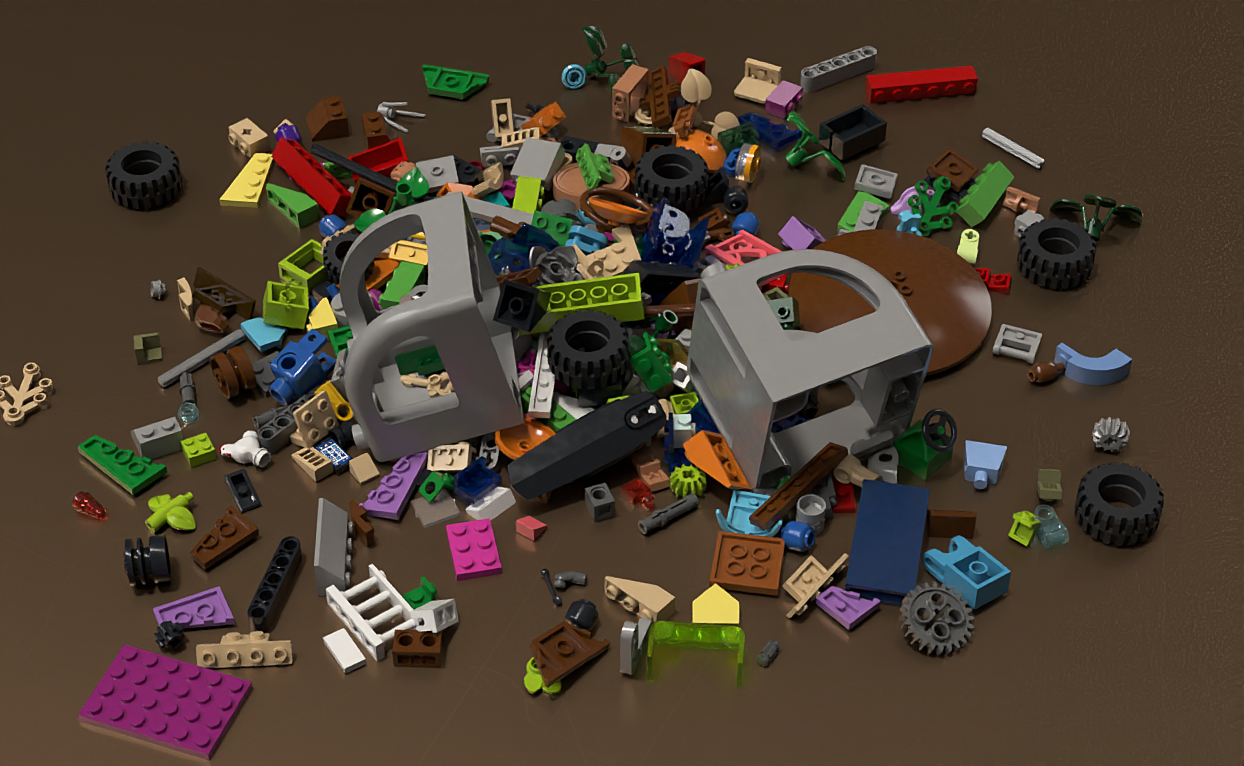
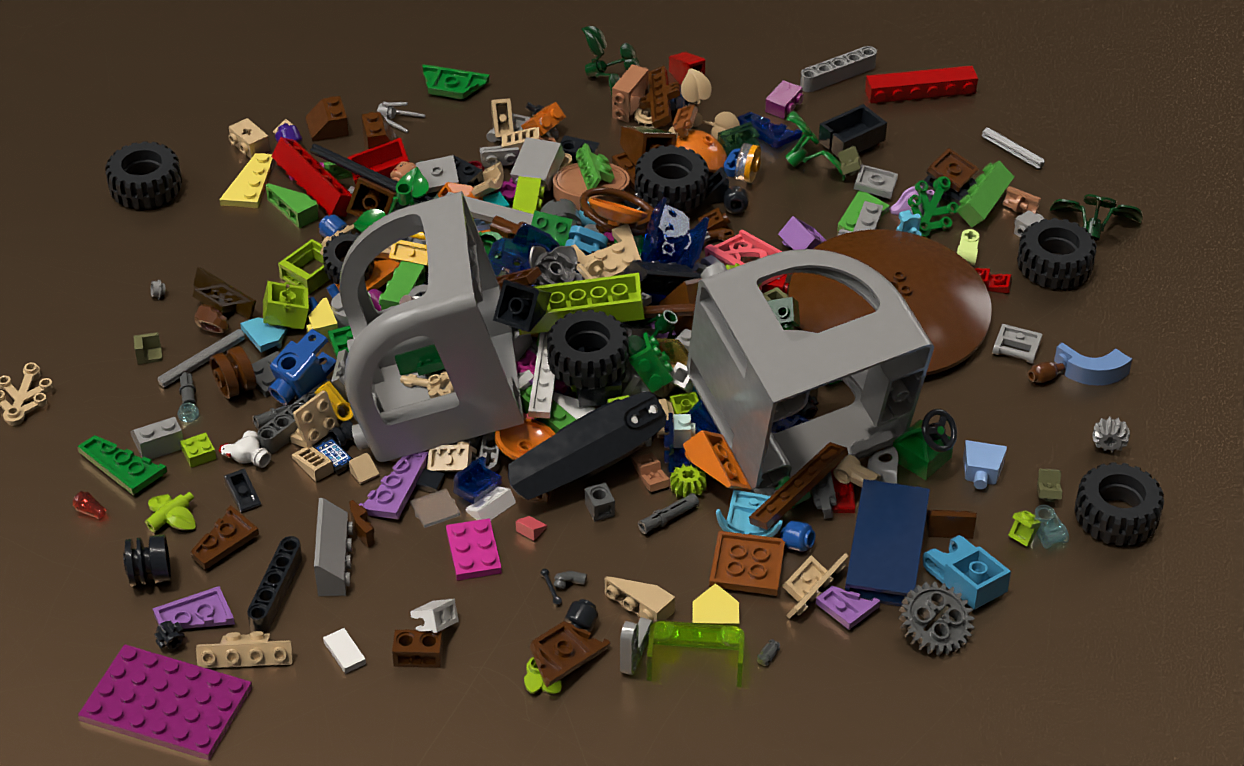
(185, 298): tan slope -> none
(321, 292): black tile -> none
(363, 628): white fence -> none
(421, 595): green bracket -> none
(440, 480): green bracket -> none
(574, 76): medium azure brick -> none
(616, 154): light grey leg -> none
(637, 491): clear red plate -> none
(747, 222): blue head -> none
(758, 81): tan bracket -> none
(812, 510): light grey wheel -> none
(850, 161): none -> olive bracket

